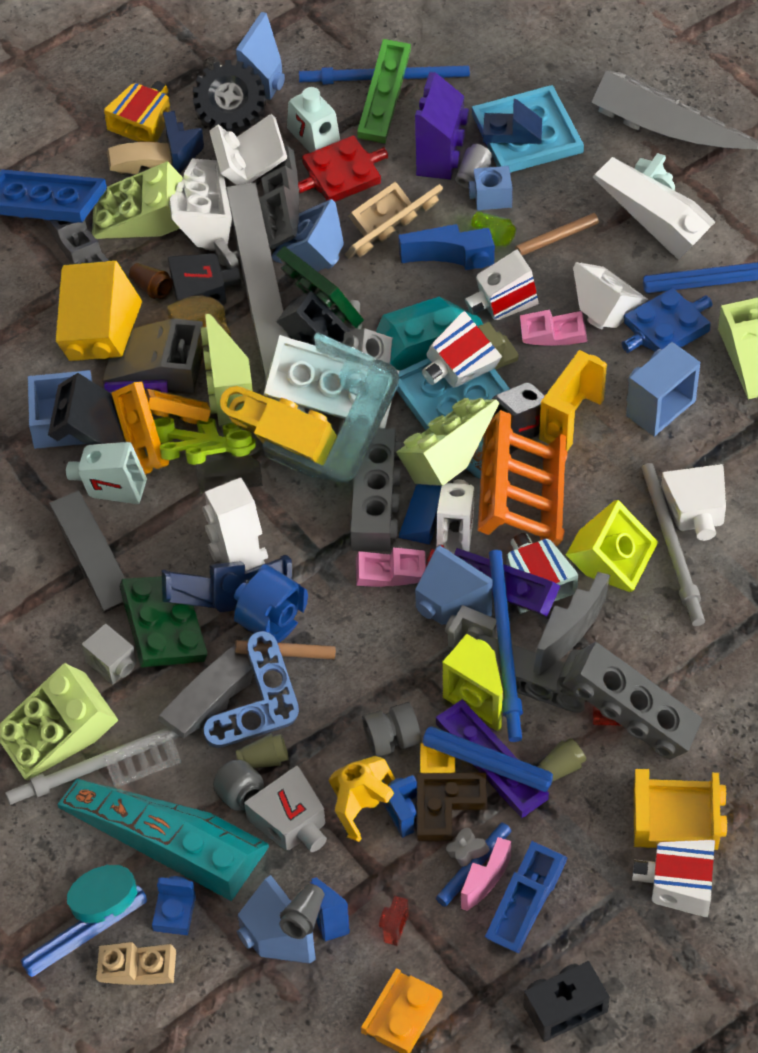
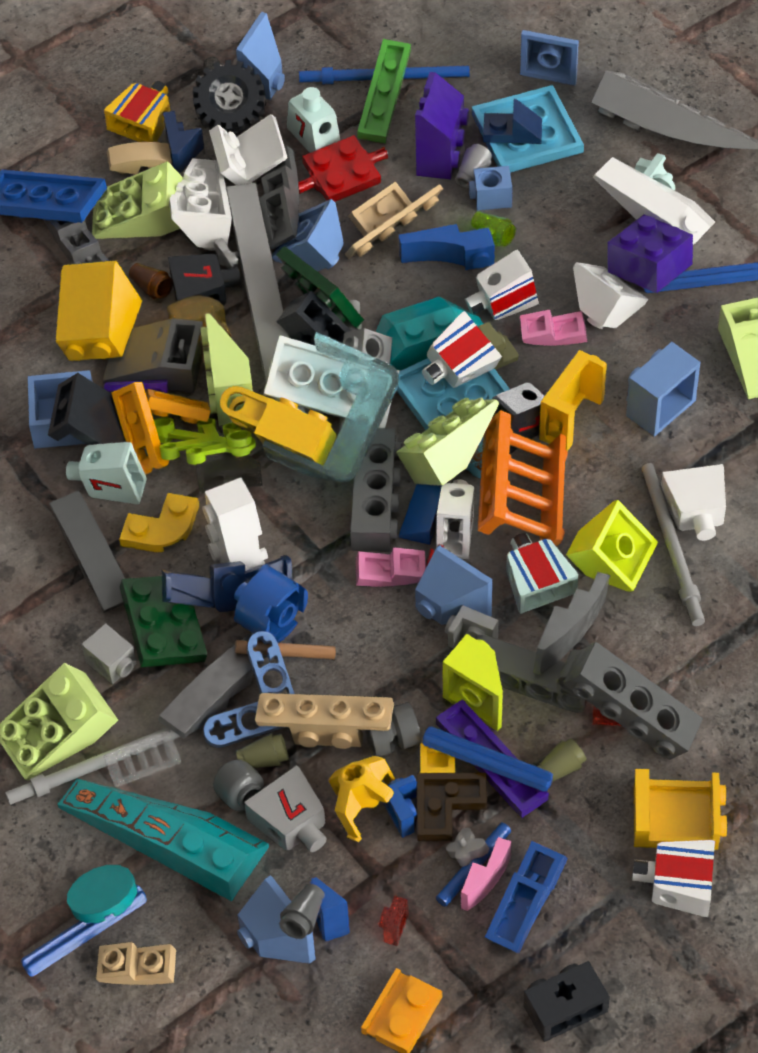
(155, 533): none -> yellow plate
(174, 905): blue bracket -> none
(325, 718): none -> tan bracket
(511, 704): blue bar -> none
(521, 587): dark purple plate -> none
(549, 57): none -> medium blue slope
(557, 234): medium nougat bar -> none
(650, 253): none -> dark purple brick
(665, 321): blue plate -> none

